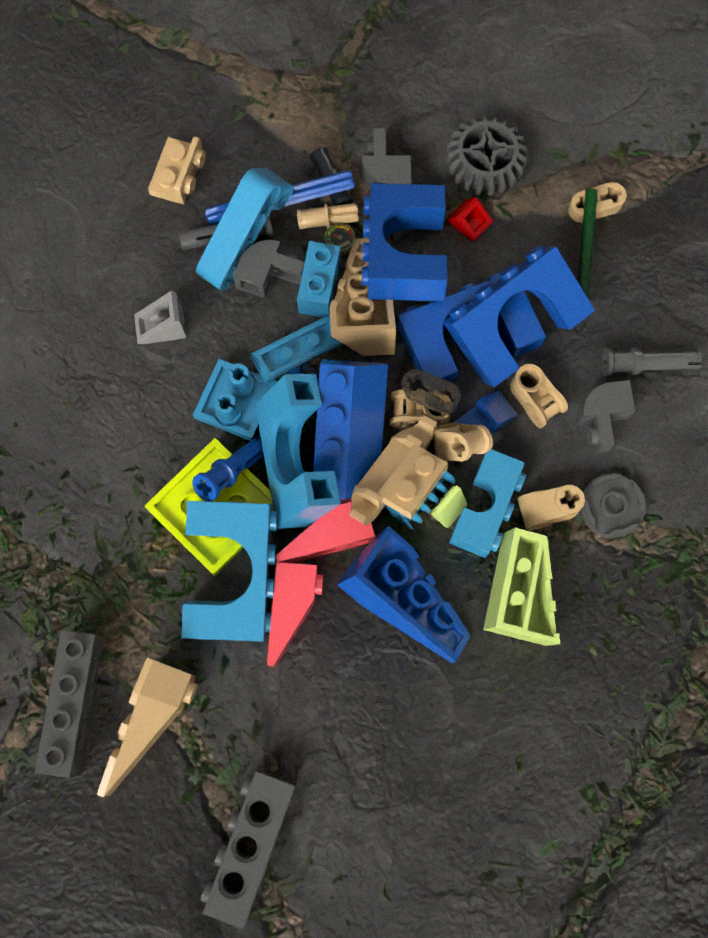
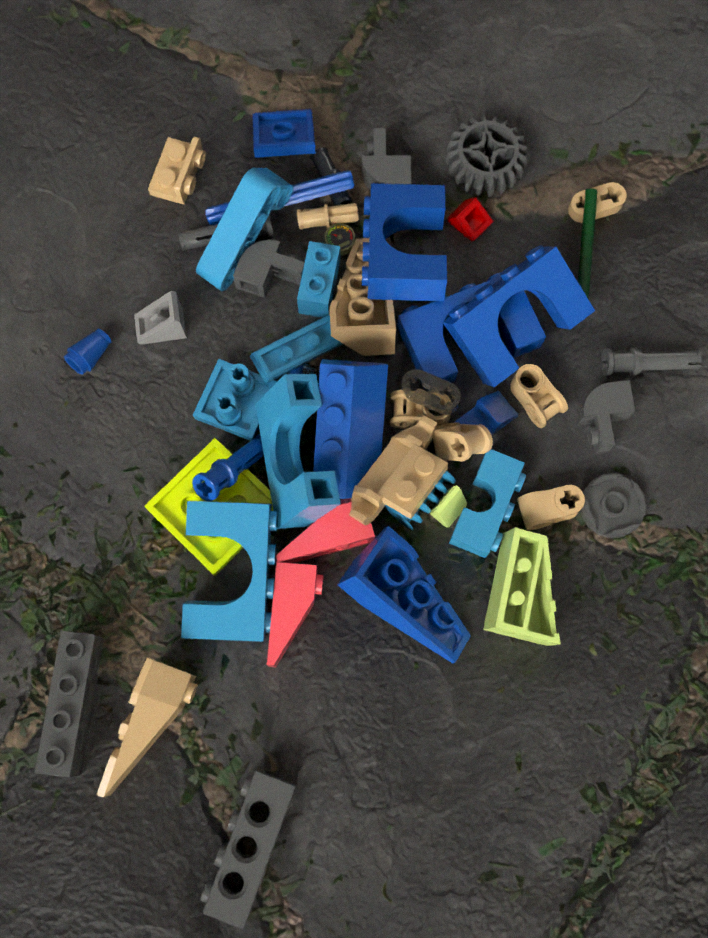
(87, 352): none -> blue cone
(283, 133): none -> blue tile

